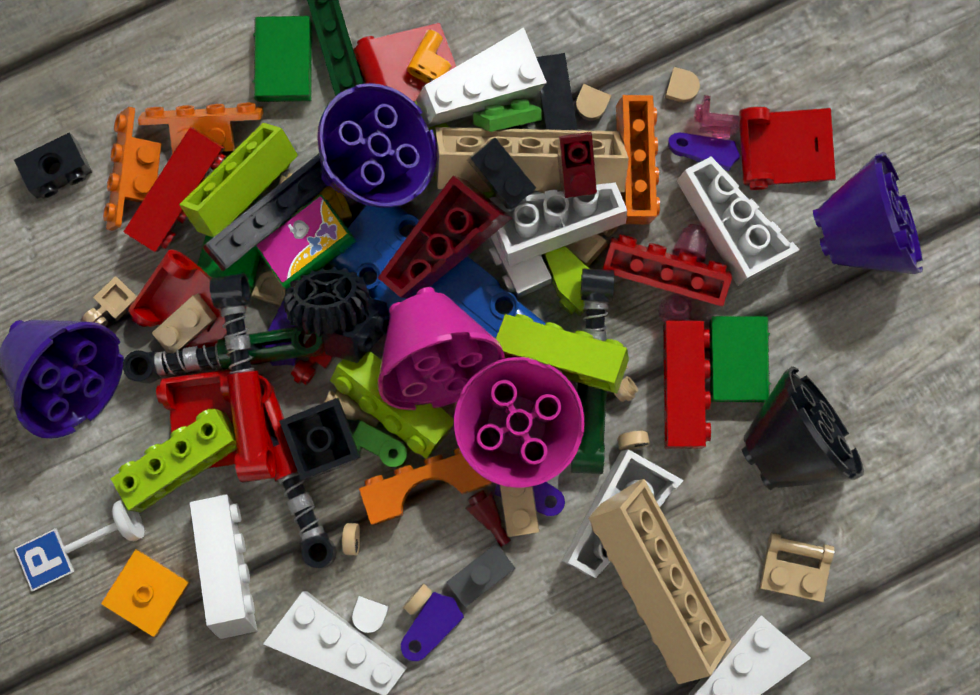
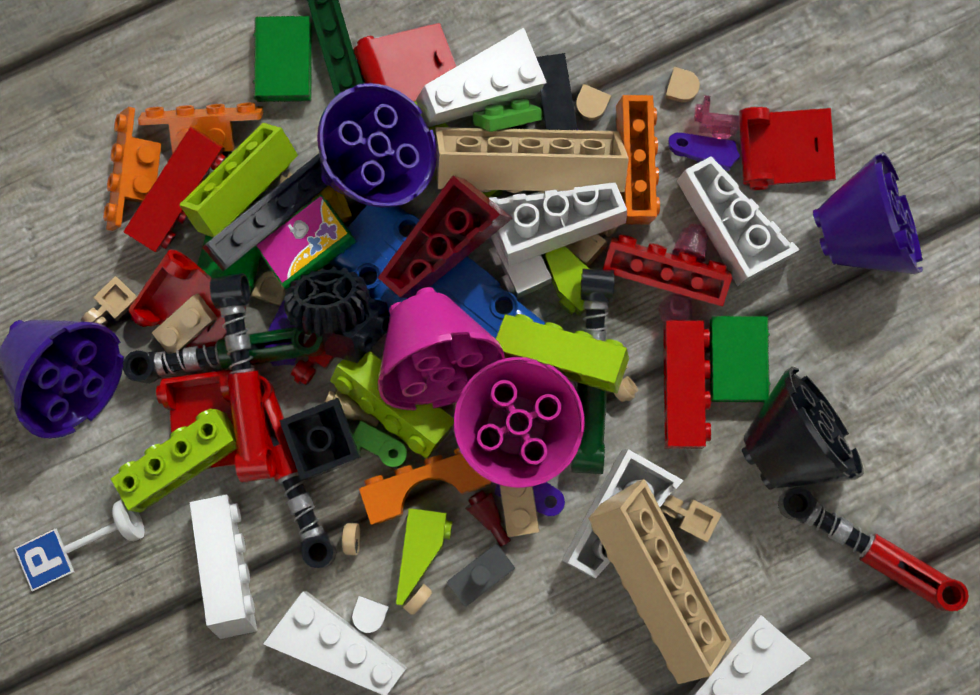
(36, 164): black brick -> none
(145, 593): light orange plate -> none
(422, 544): none -> lime slope
(426, 60): light orange piece -> none
(431, 625): dark purple piece -> none
(501, 173): black brick -> none
(576, 164): dark red slope -> none
(633, 440): tan tile -> none
(696, 519): none -> tan plate
(792, 577): tan plate -> none
(877, 552): none -> piece

